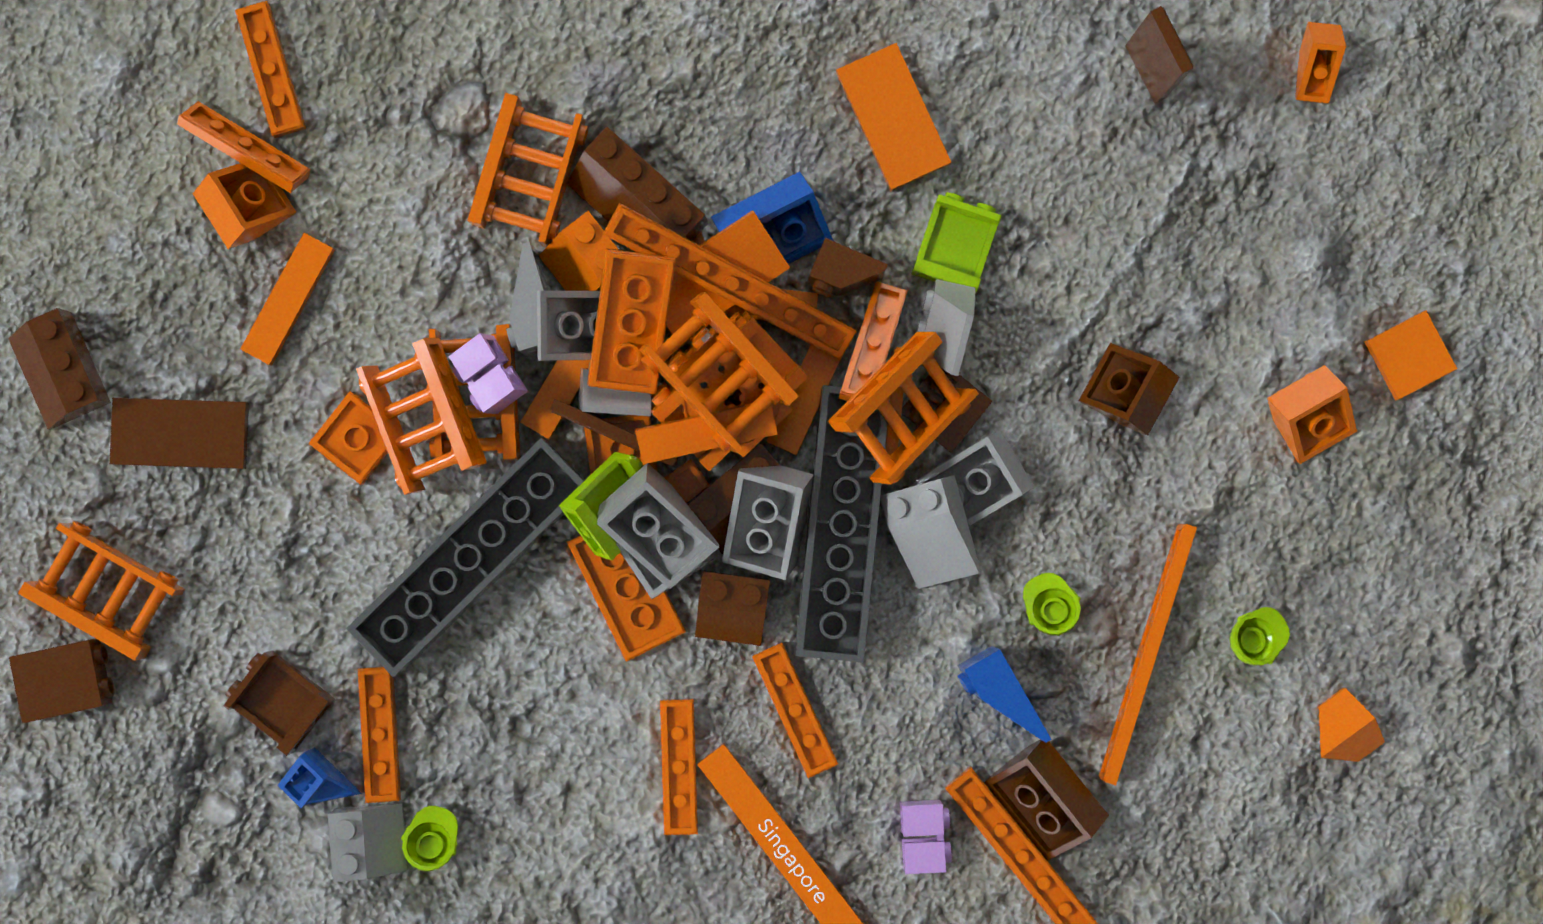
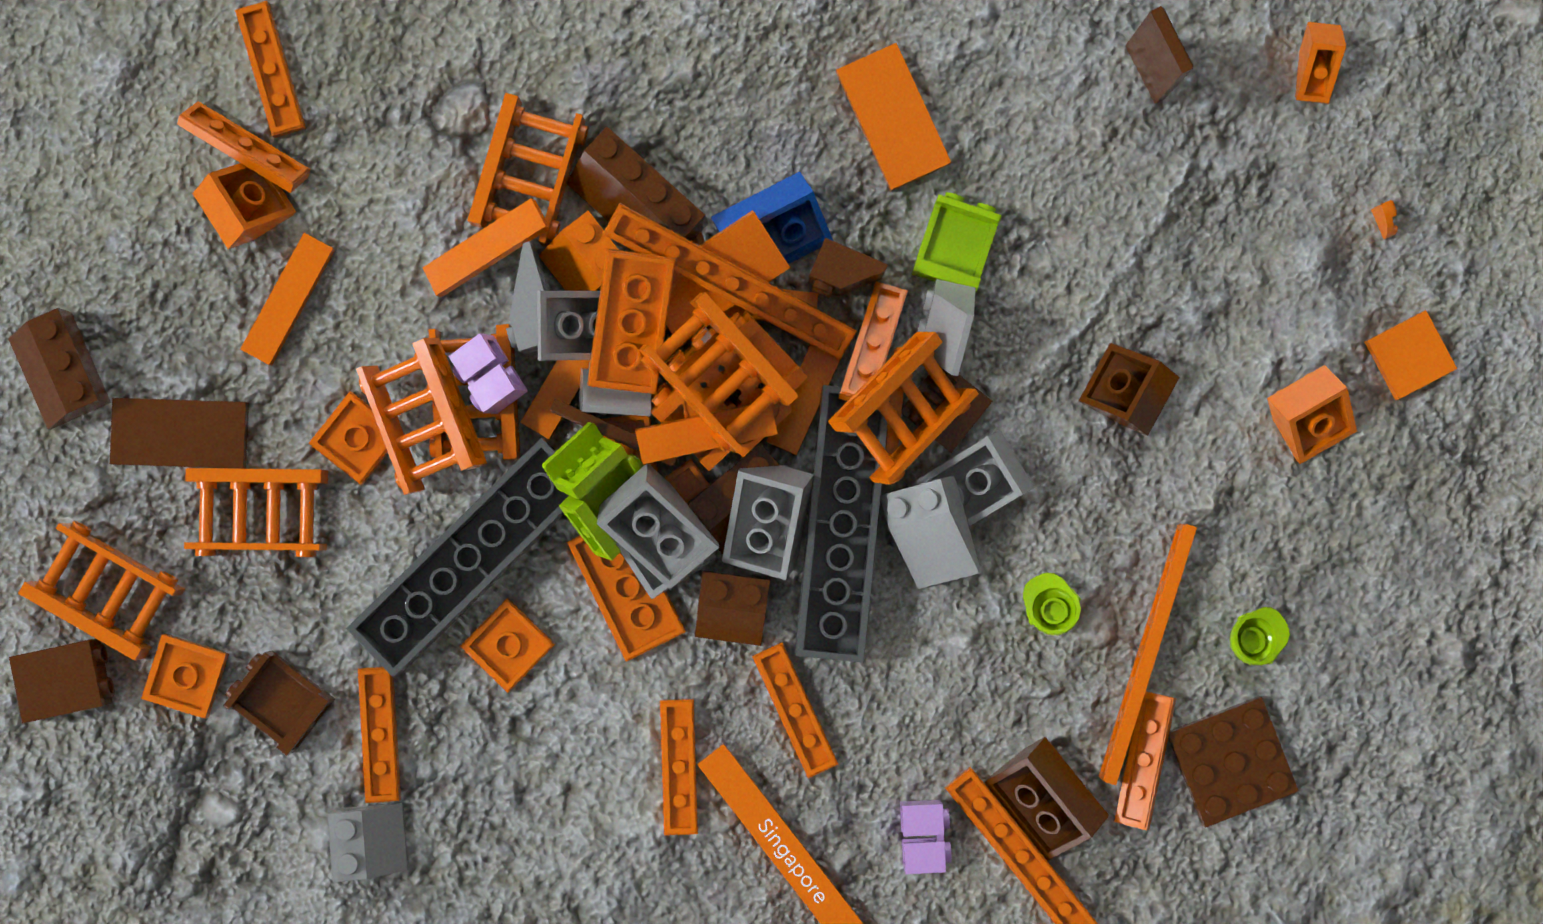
(185, 676): none -> orange plate
(240, 481): none -> orange fence
(315, 780): blue slope -> none
(430, 838): lime hat -> none
(486, 247): none -> orange tile
(507, 645): none -> orange tile
(583, 461): none -> lime bracket
(996, 684): blue slope -> none
(1145, 761): none -> orange tile
(1232, 761): none -> reddish brown plate
(1347, 728): orange slope -> none
(1383, 216): none -> orange tile

